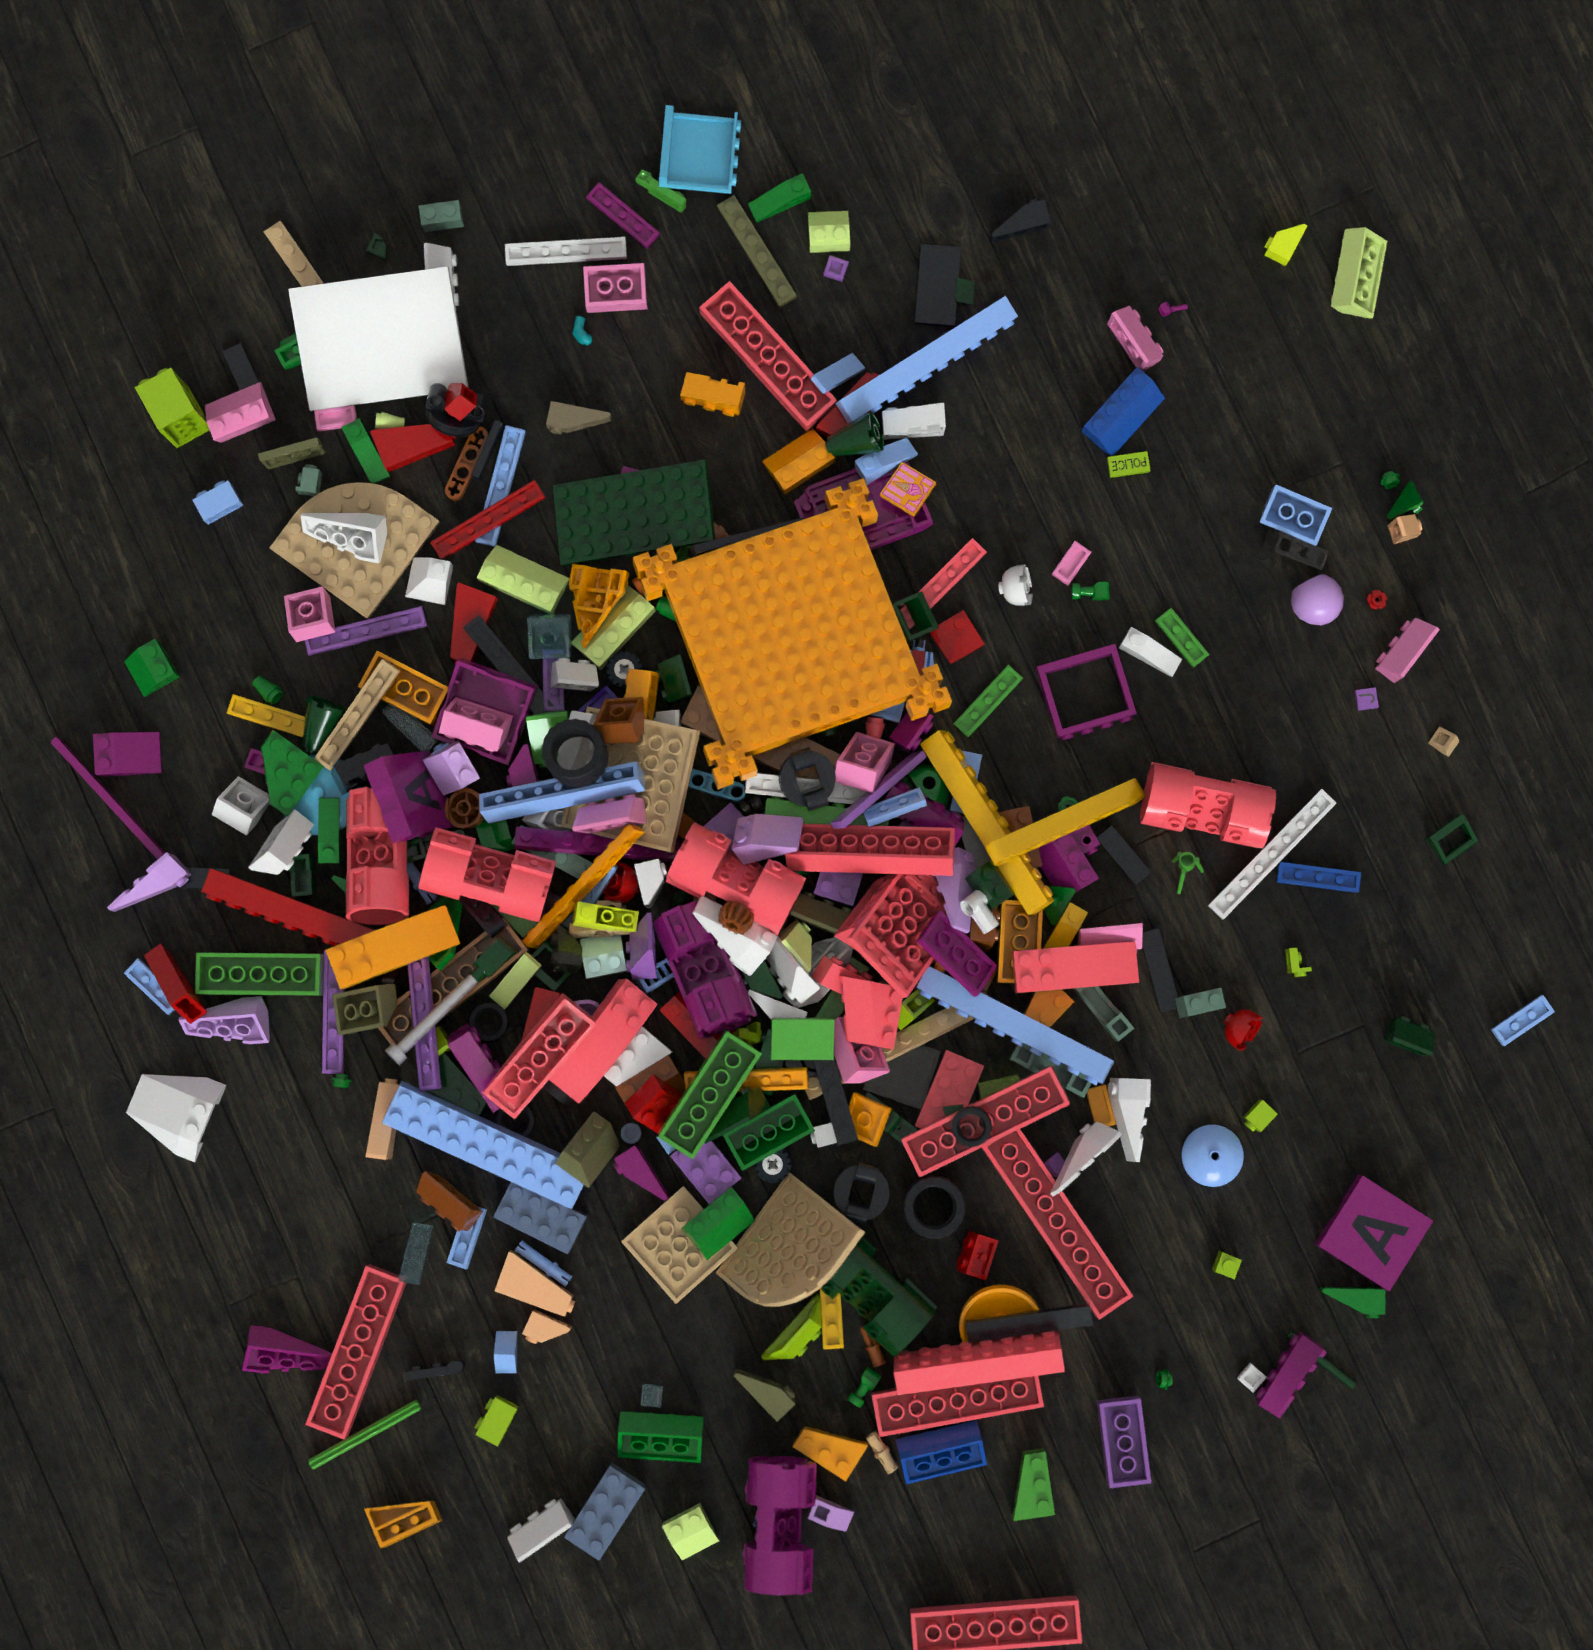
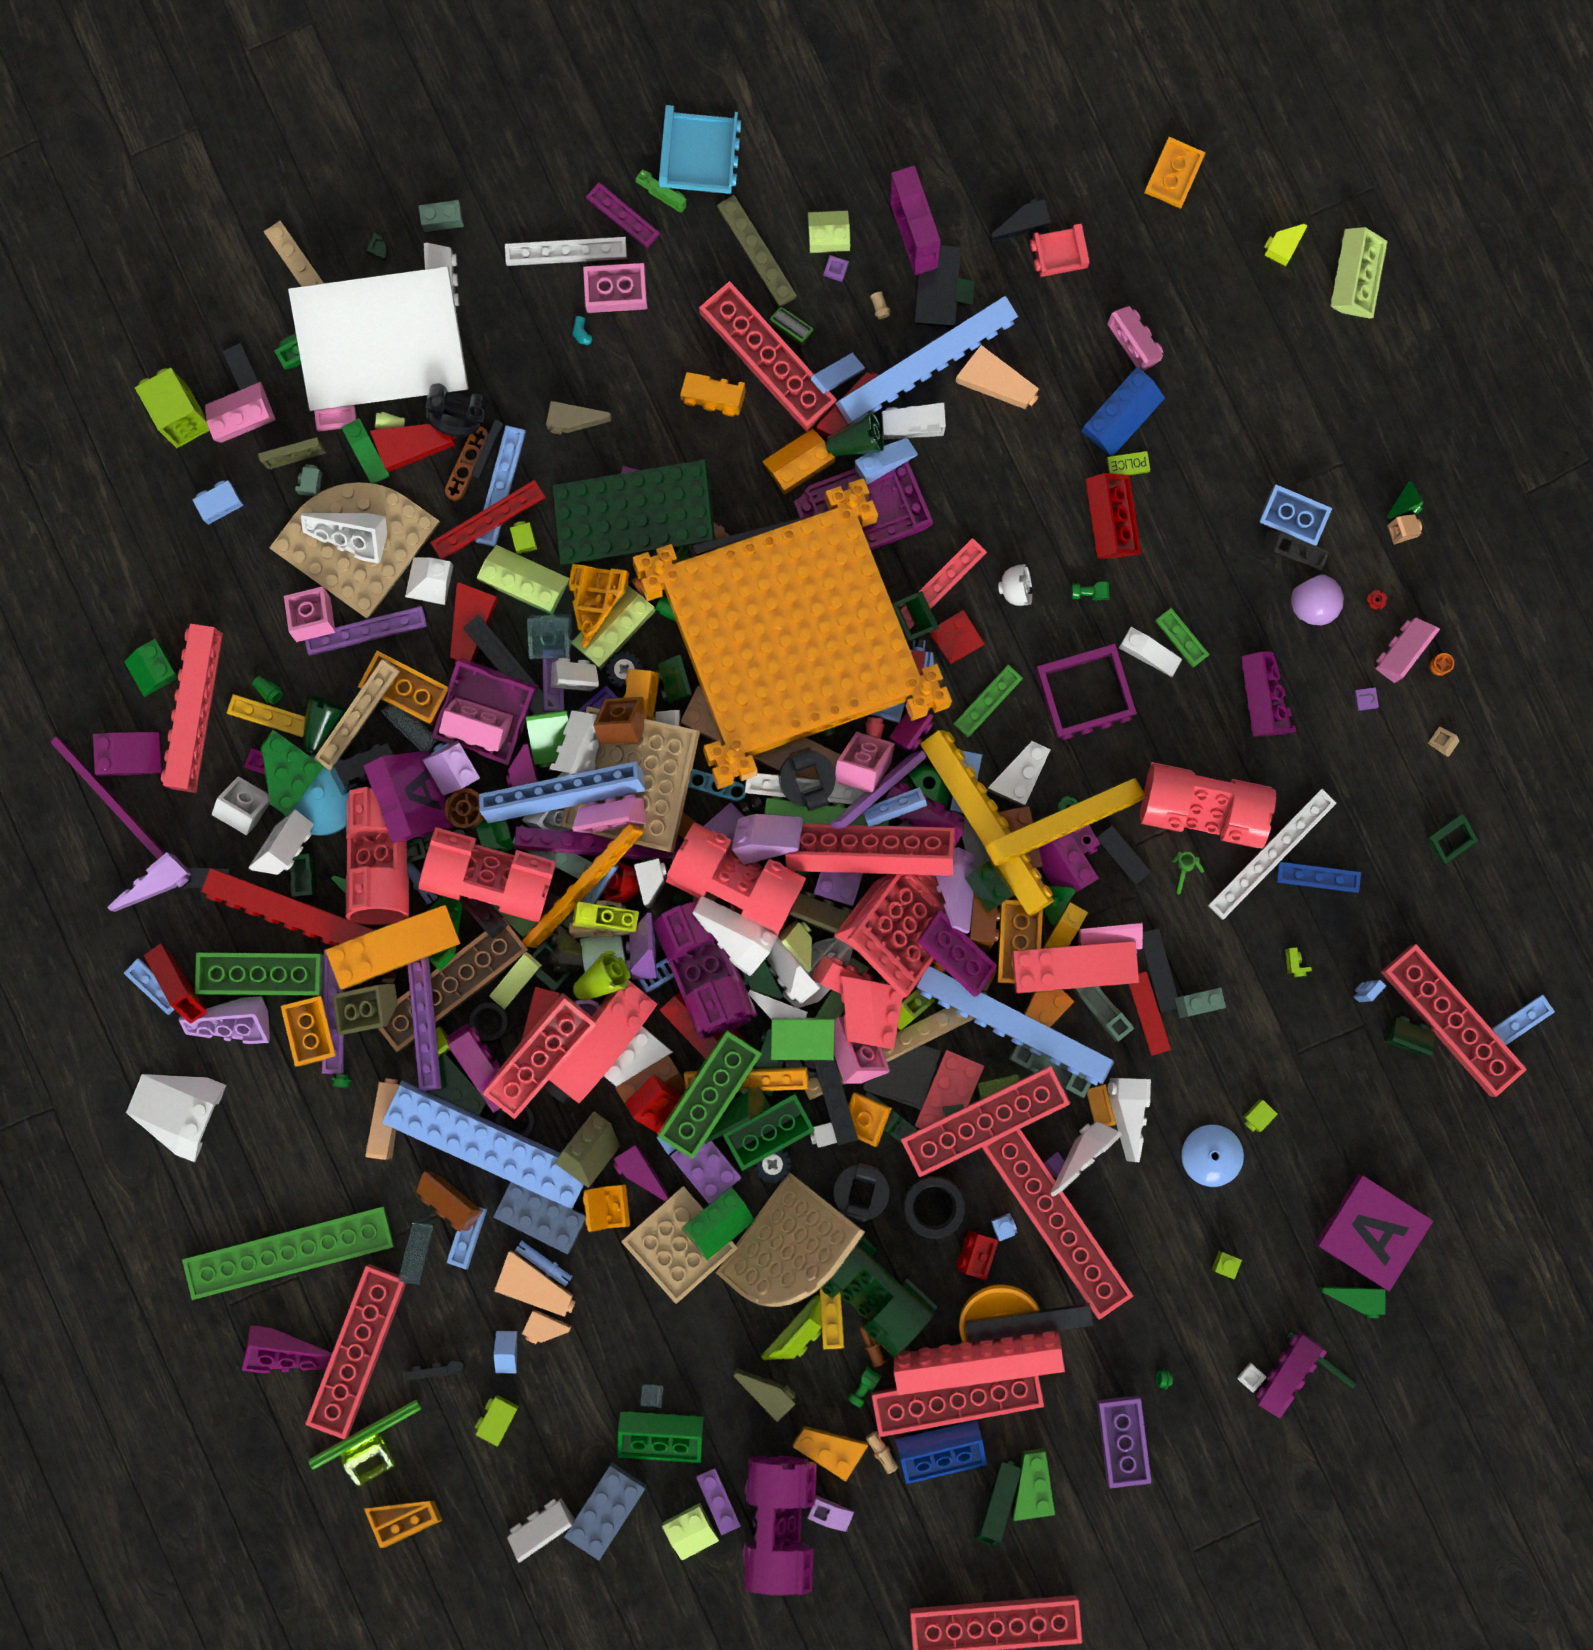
(192, 708): none -> coral brick
(288, 1253): none -> bright green plate
(308, 1031): none -> light orange slope
(329, 830): green slope -> none
(363, 1452): none -> clear neon green tile
(460, 400): red slope -> none
(485, 965): flat silver piece -> none
(523, 537): none -> lime brick
(562, 732): black tyre -> none
(602, 977): none -> lime cone
(606, 1207): none -> light orange bracket
(631, 1133): sand blue tile -> none
(718, 1501): none -> medium lavender plate
(736, 917): dark orange gear -> none
(750, 1034): lime bracket -> none
(780, 198): green slope -> none
(791, 325): none -> slope
(881, 309): none -> tan pin
(907, 489): tile -> none
(914, 220): none -> magenta tile
(956, 1129): black tyre -> none
(976, 906): white piece -> none
(997, 379): none -> light nougat slope
(998, 1504): none -> dark green slope
(1004, 1226): none -> light blue brick
(1021, 775): none -> white wedge
(1060, 251): none -> coral panel
(1071, 563): bright pink tile -> none
(1113, 515): none -> red slope
(1149, 1015): none -> red tile
(1165, 308): magenta hand -> none
(1174, 172): none -> light orange plate
(1242, 1027): red cylinder -> none
(1265, 696): none -> magenta wedge
(1369, 990): none -> light blue plate
(1390, 480): green plate -> none
(1445, 663): none -> orange wheel
(1453, 1020): none -> coral brick

